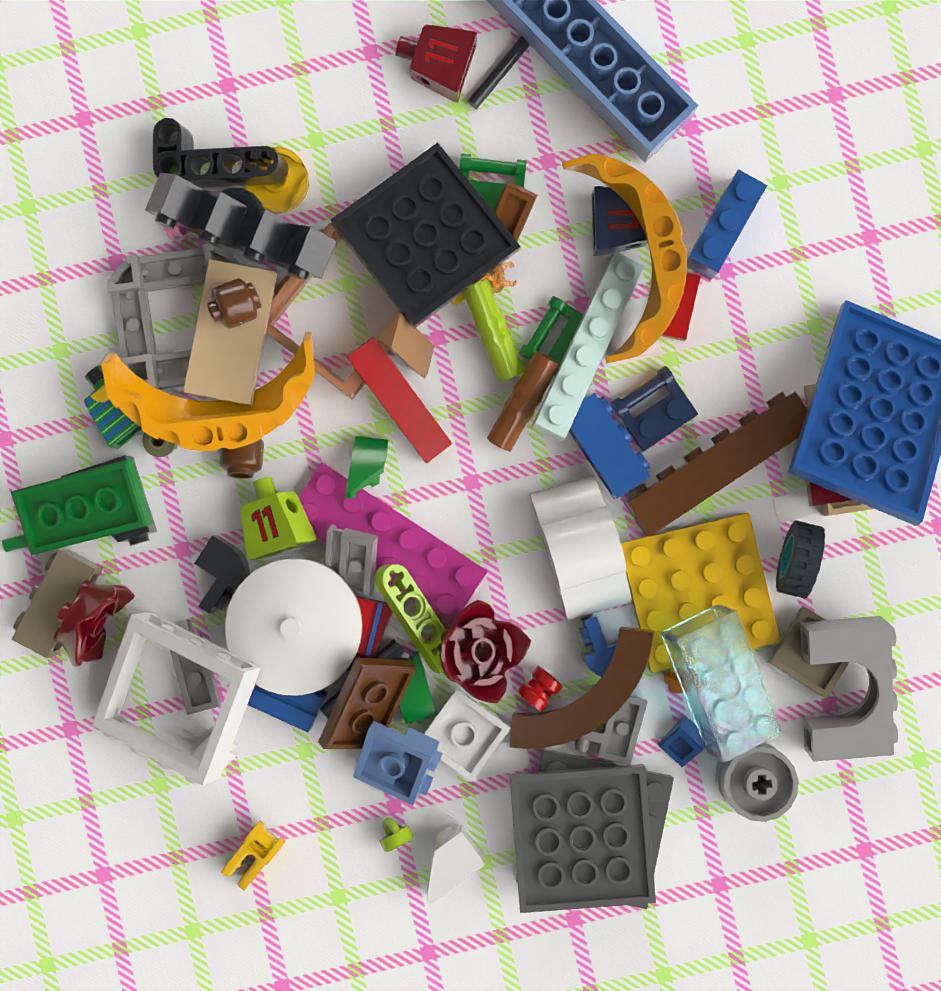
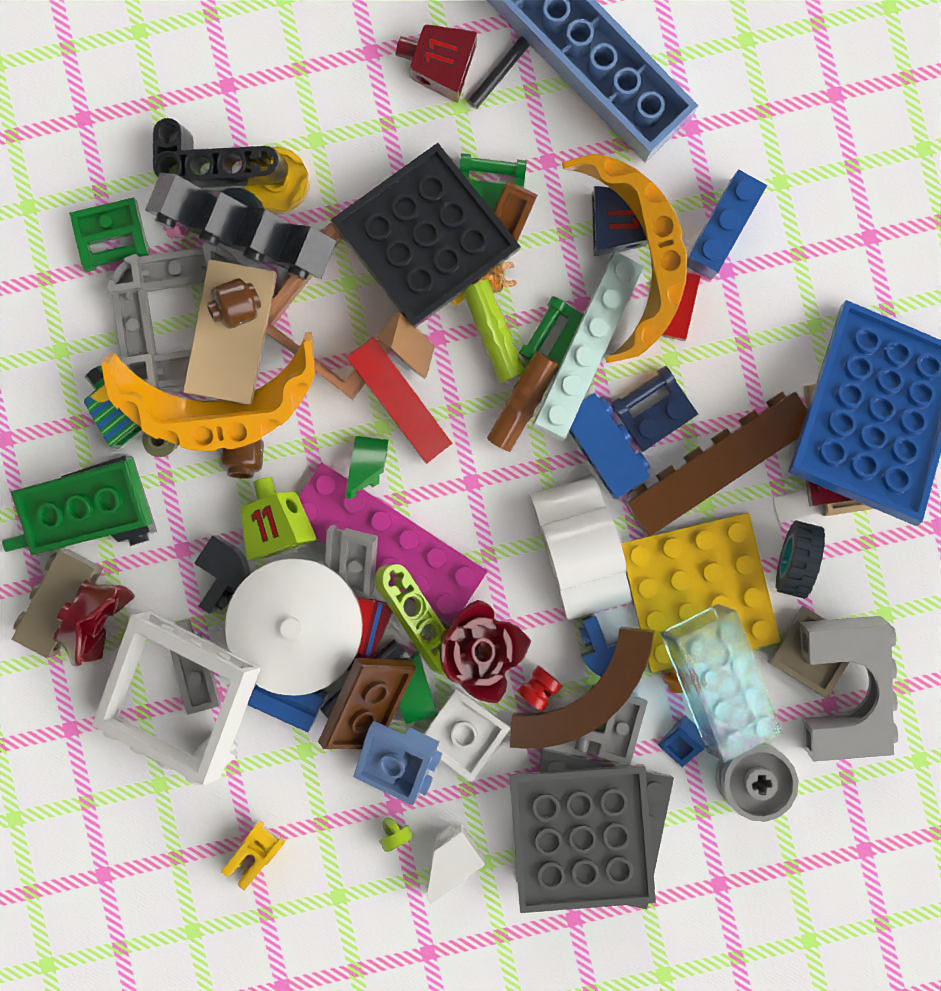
(106, 224): none -> green plate

